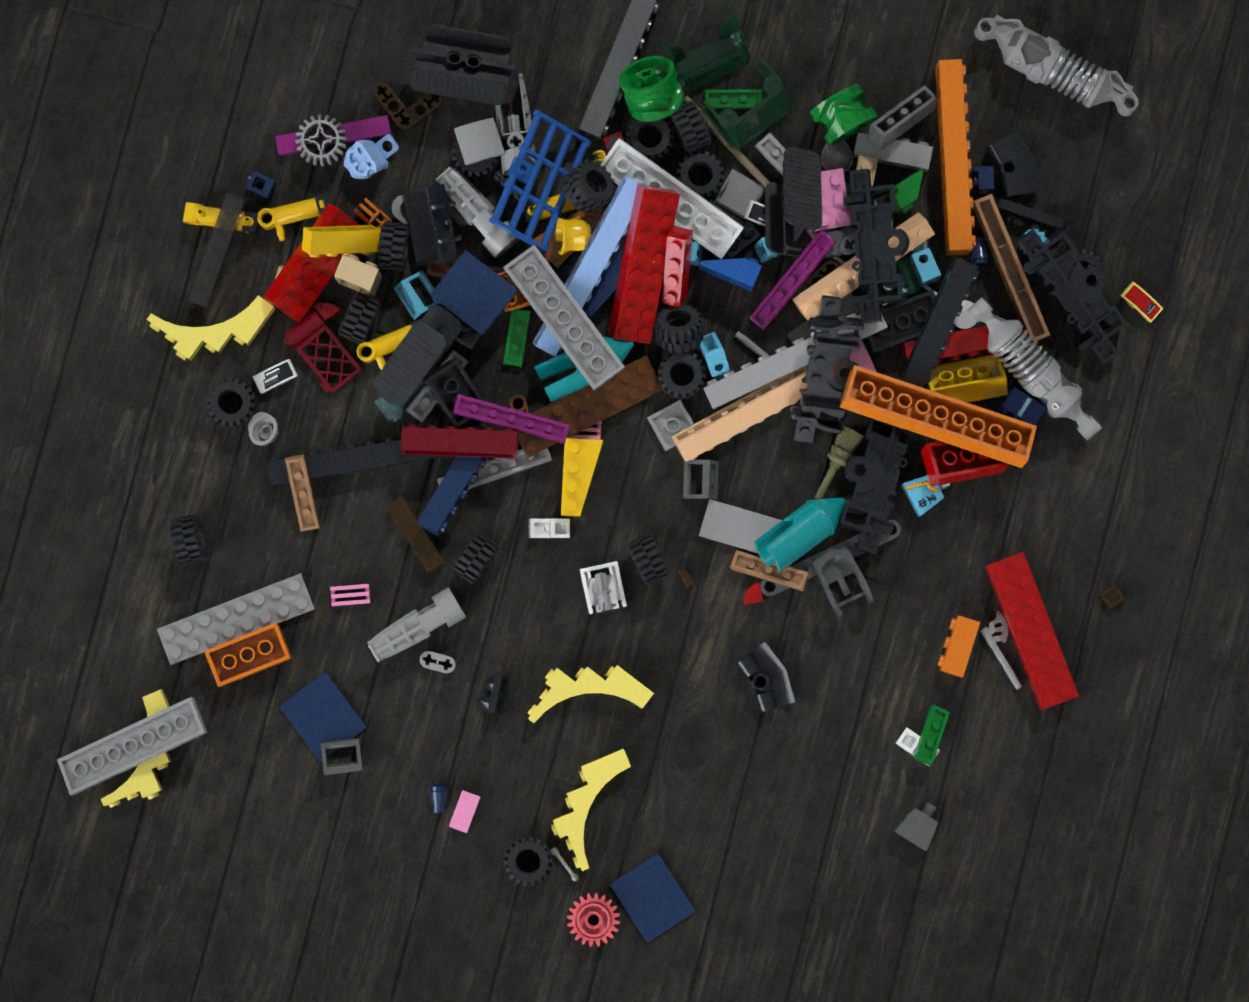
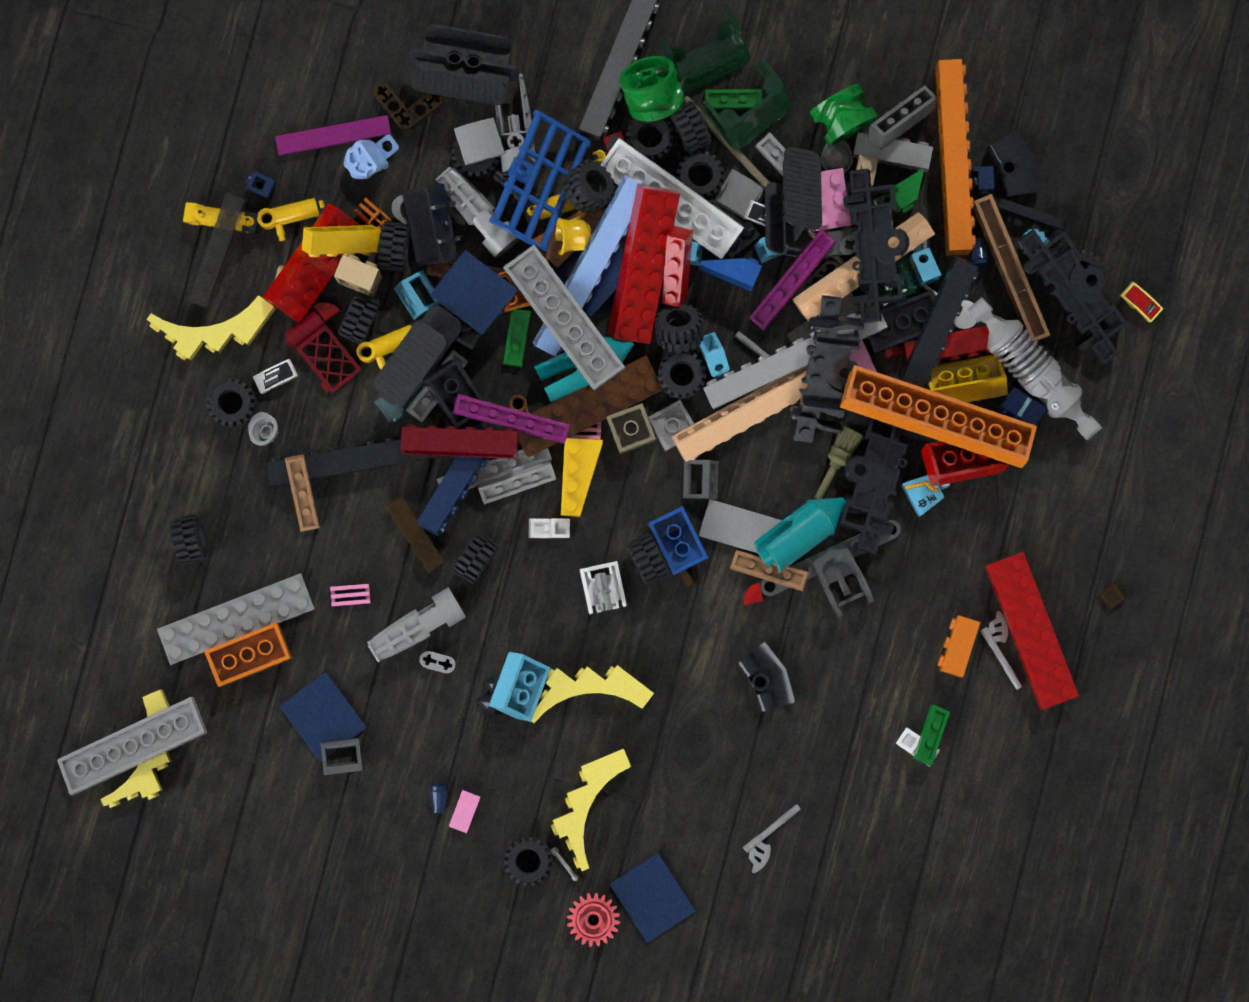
(329, 140): light grey gear -> none
(516, 482): none -> light grey plate
(519, 686): none -> medium azure brick
(631, 428): none -> dark tan brick
(677, 540): none -> blue slope
(757, 841): none -> light grey piece
(893, 351): none -> red tile
(918, 826): dark grey torso -> none
(1048, 63): light grey piece -> none

